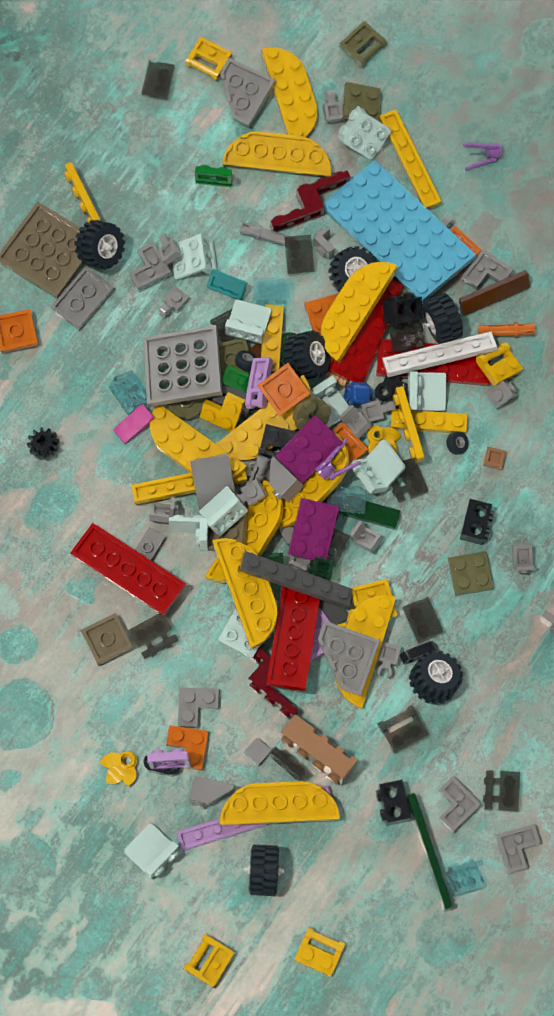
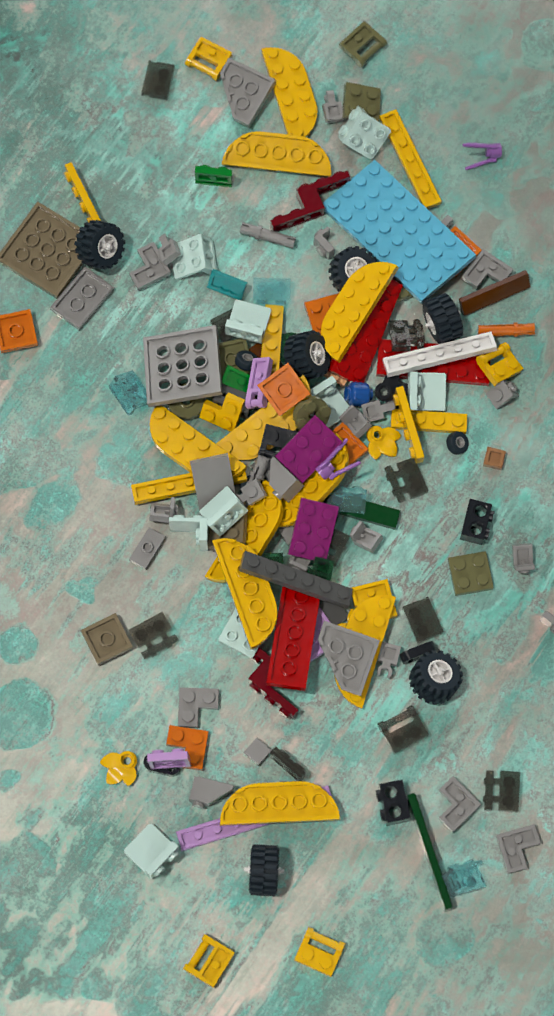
(36, 441): black gear -> none
(128, 569): red plate -> none
(133, 424): dark pink slope -> none
(173, 301): light grey plate -> none
(299, 254): clear smoke plate -> none
(318, 750): medium nougat wedge -> none
(379, 468): light aqua bracket -> none
(402, 308): black brick -> none

